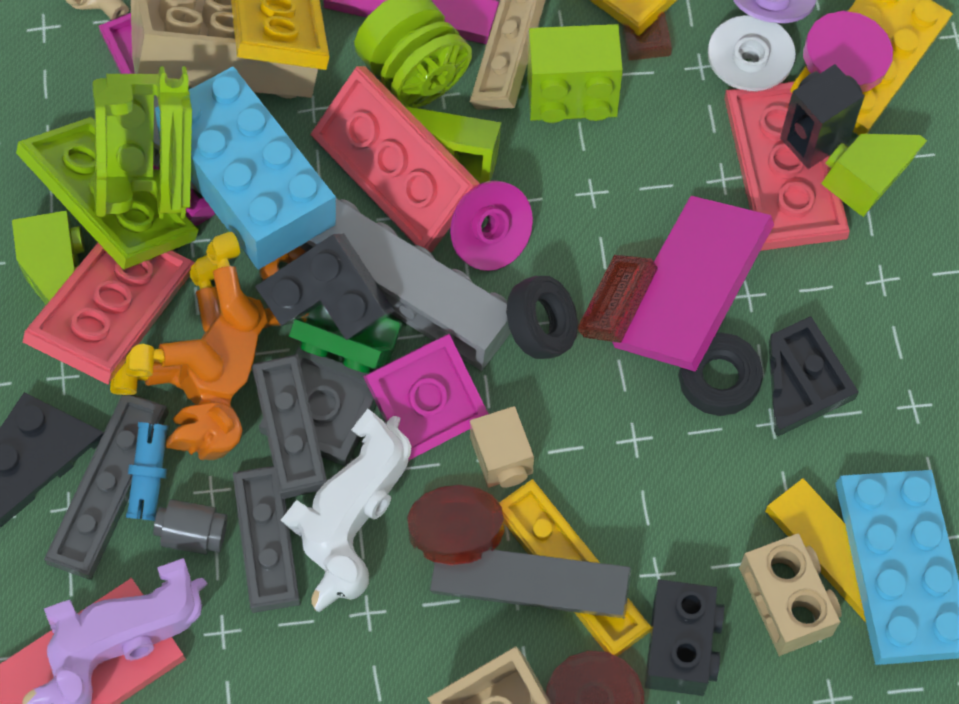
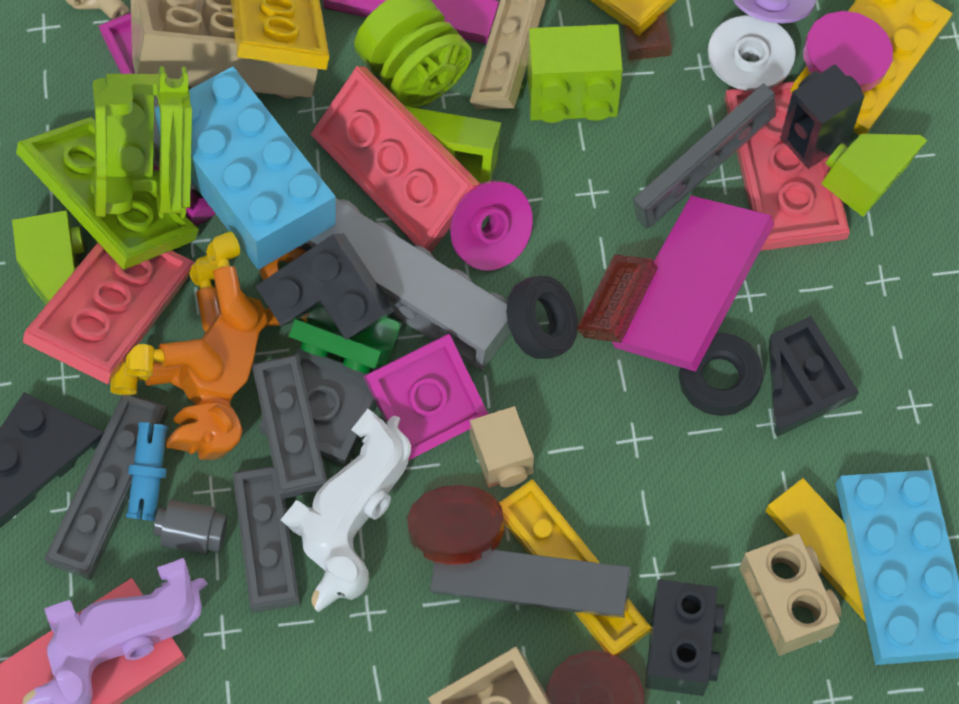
(705, 156): none -> dark grey tile

